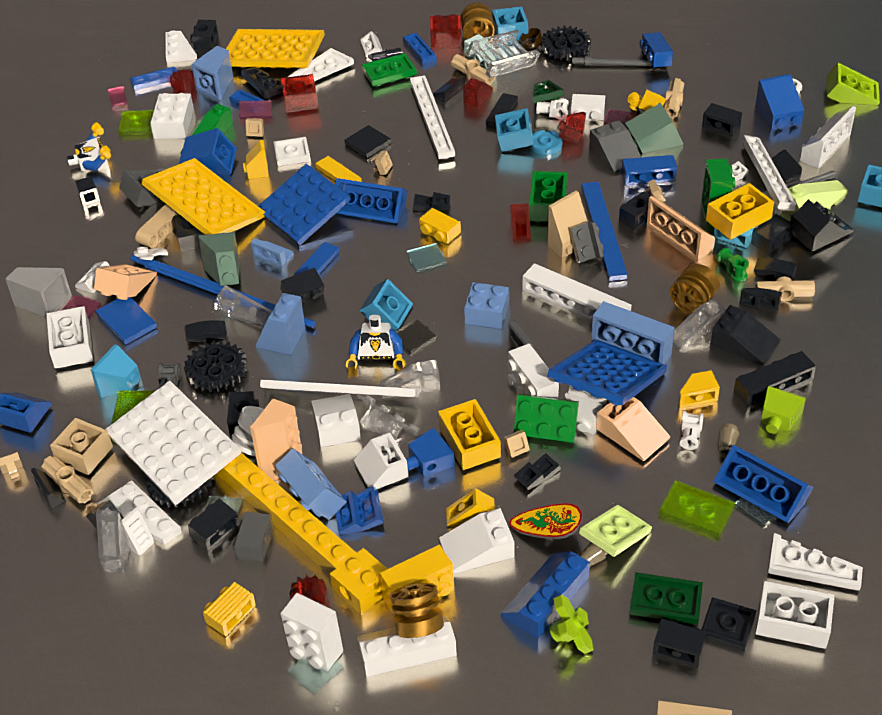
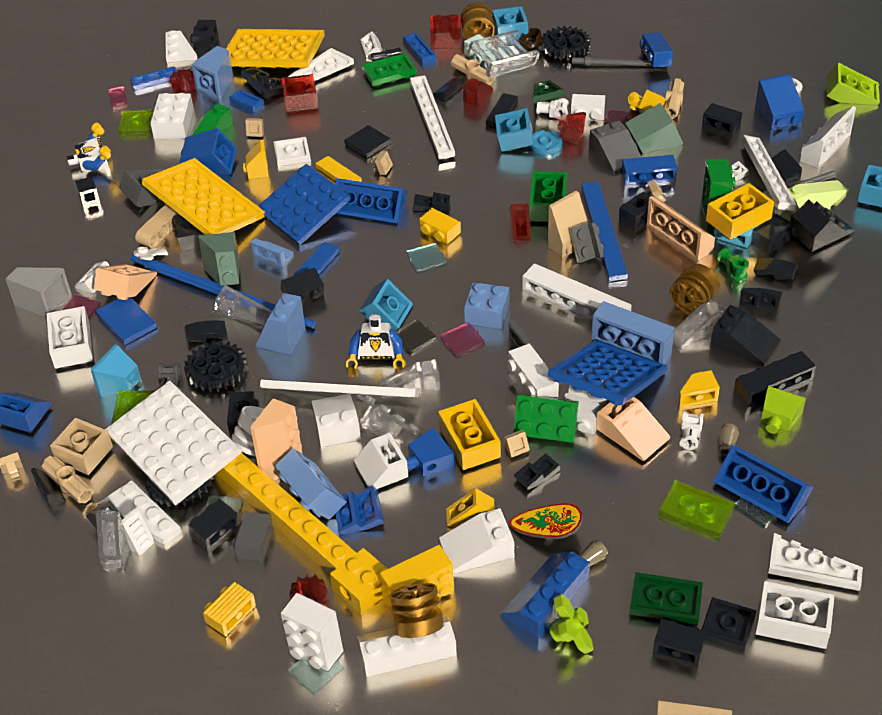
(255, 109): clear pink tile -> none
(462, 339): none -> clear pink piece
(615, 530): yellowish green tile -> none
(789, 288): tan piece -> none

